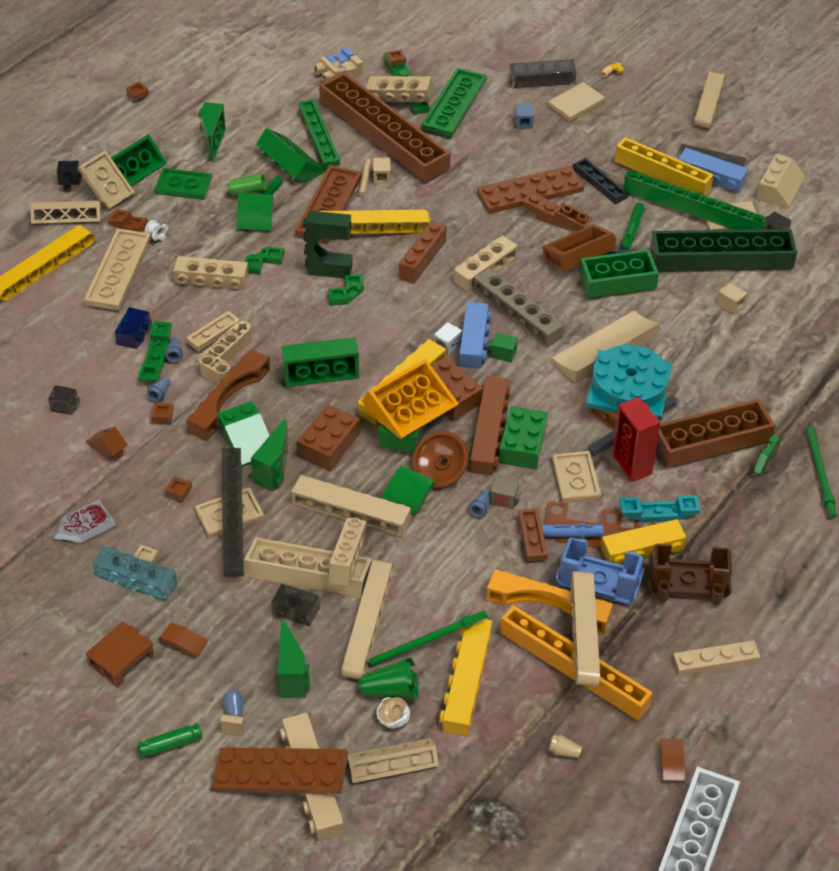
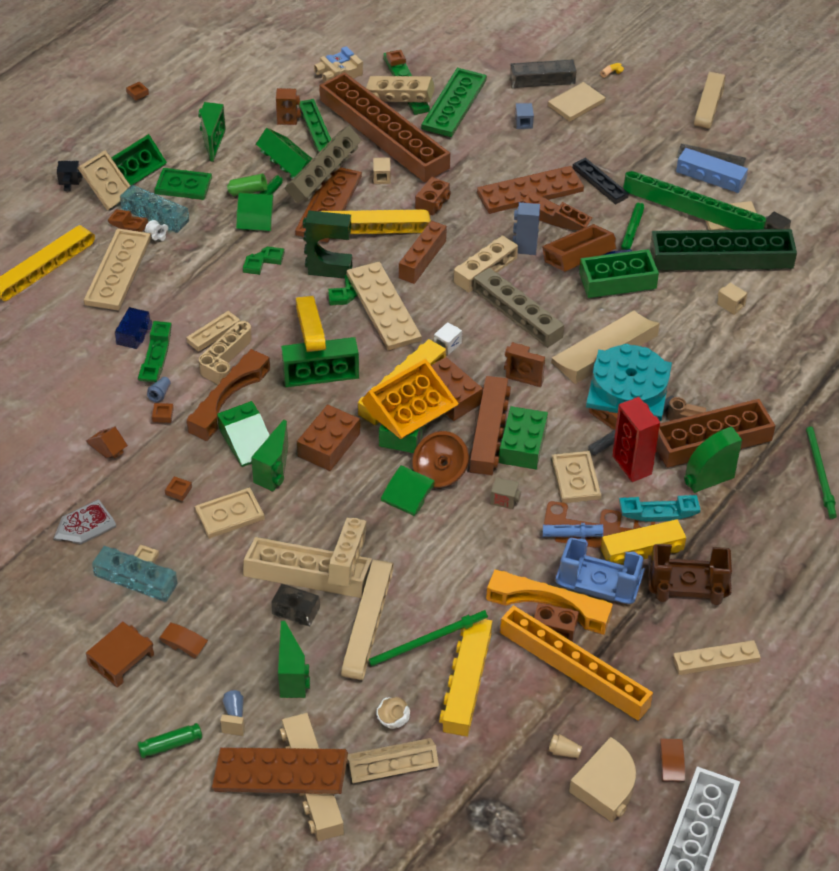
(63, 400): clear smoke brick -> none
(65, 206): tan fence -> none
(154, 207): none -> clear light blue brick
(174, 351): sand blue cone -> none
(211, 272): tan brick -> none
(232, 512): clear smoke plate -> none
(287, 106): none -> dark orange brick
(310, 324): none -> yellow beam
(324, 163): none -> dark tan brick
(346, 503): tan brick -> none
(364, 180): tan bar -> none
(384, 306): none -> tan plate
(391, 681): green cone -> none
(432, 195): none -> dark orange brick
(473, 335): medium blue brick -> none
(480, 504): sand blue cone -> none
(503, 347): green brick -> none
(523, 365): none -> dark orange plate
(526, 227): none -> sand blue wedge
(532, 534): dark orange plate -> none
(556, 617): none -> dark orange brick
(584, 629): tan beam -> none
(606, 780): none -> tan brick
(663, 167): yellow brick -> none
(679, 409): none -> medium nougat piece
(713, 460): none -> green brick
(766, 454): green tile -> none
(781, 181): tan slope -> none

